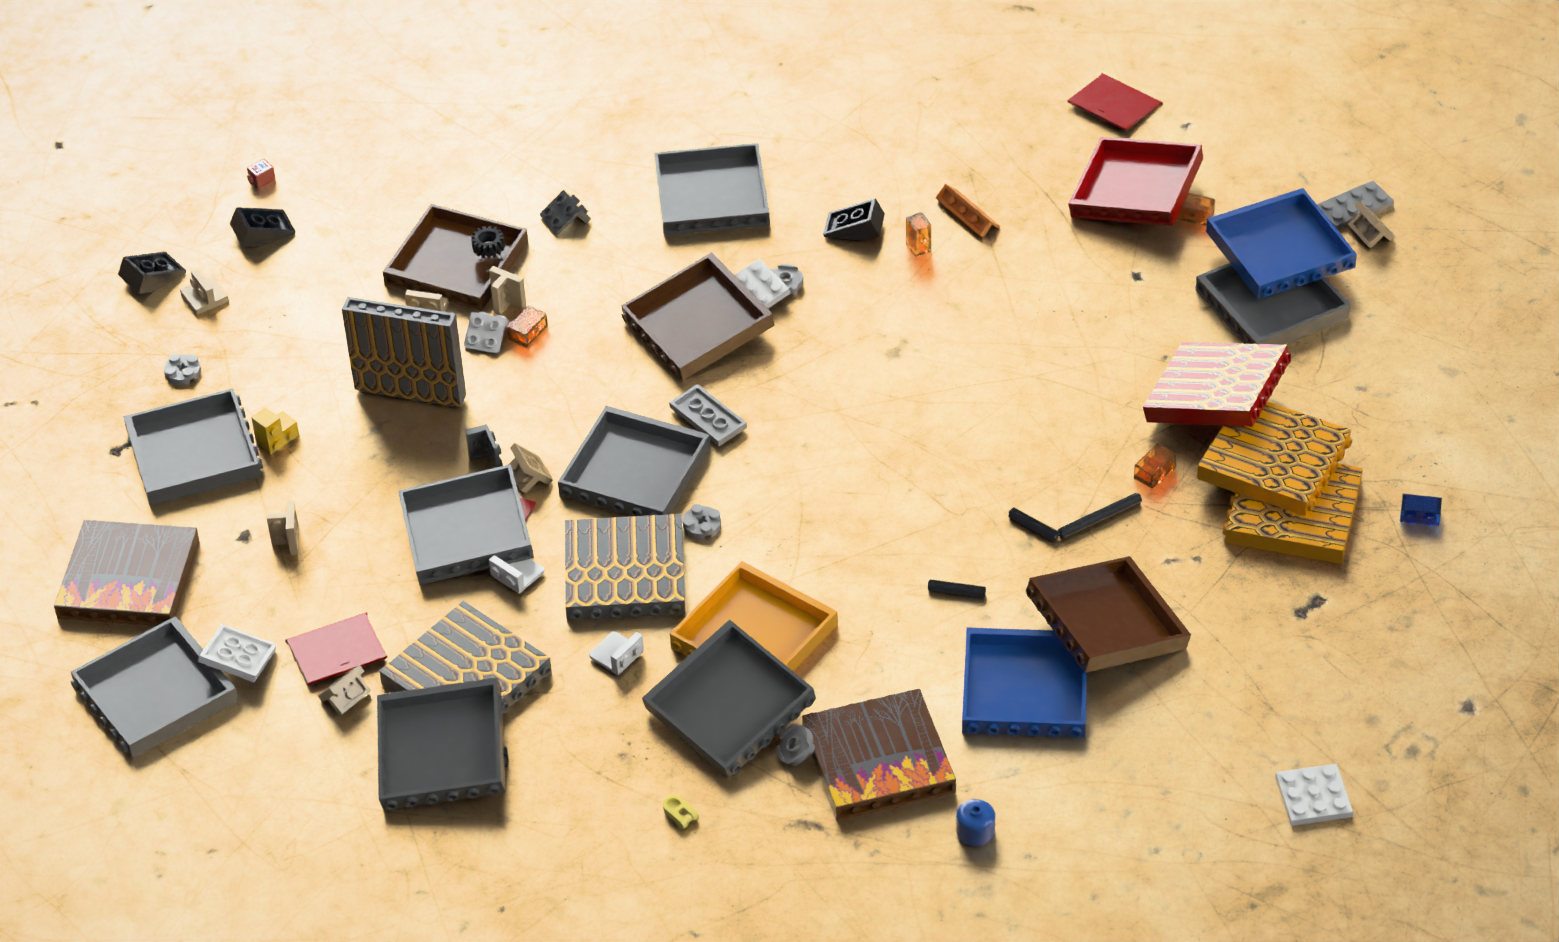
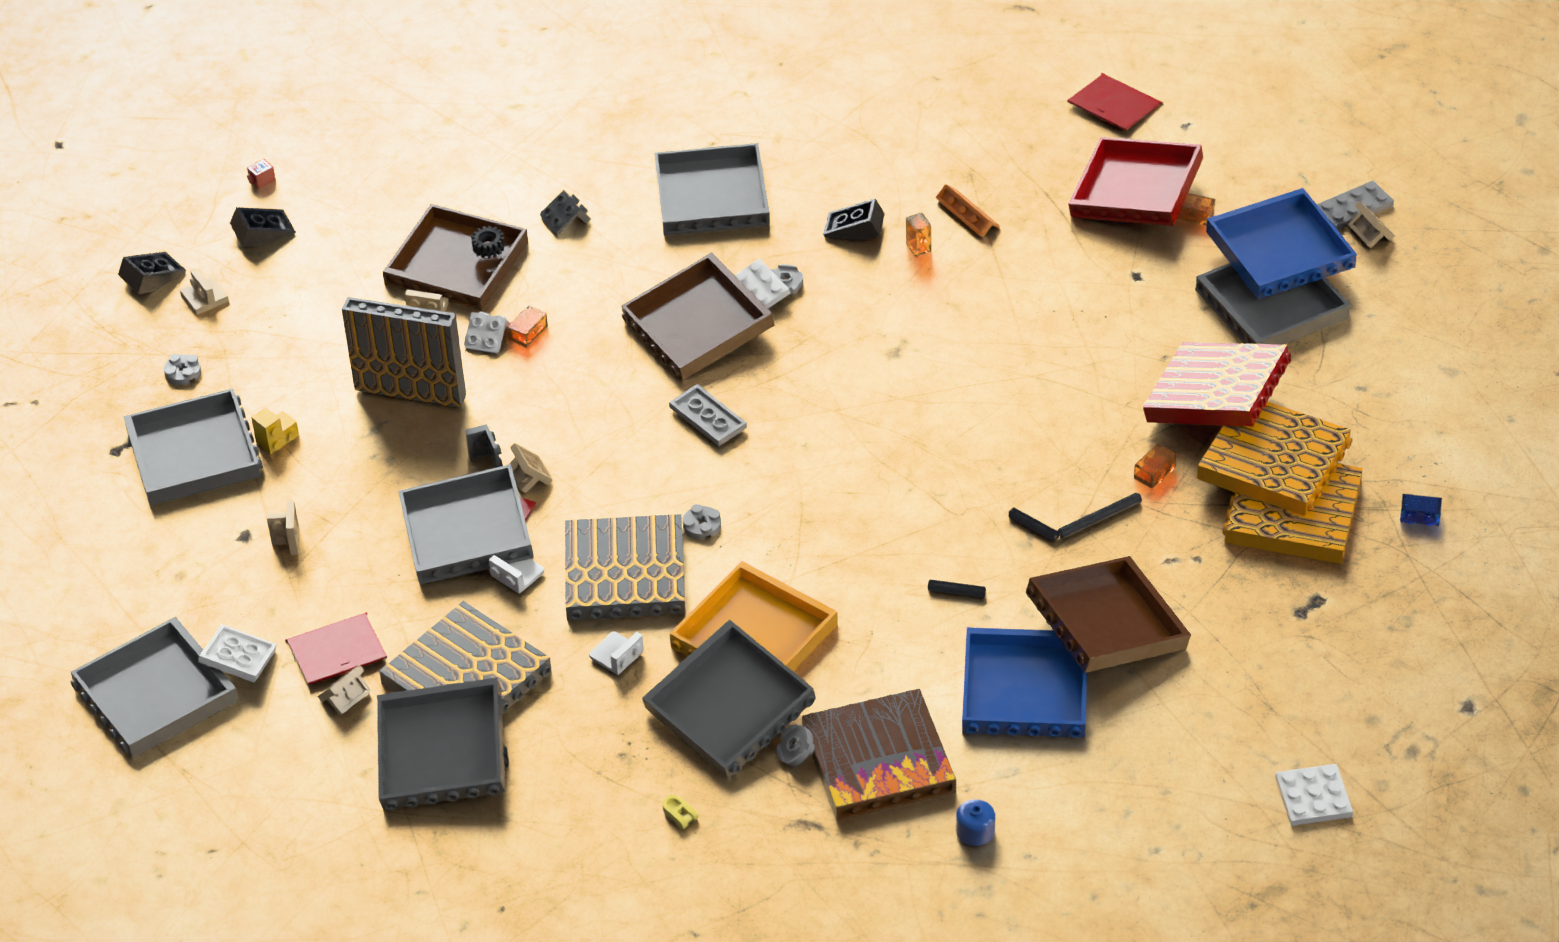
(126, 573): panel -> none
(506, 290): tan bracket -> none
(634, 464): panel -> none

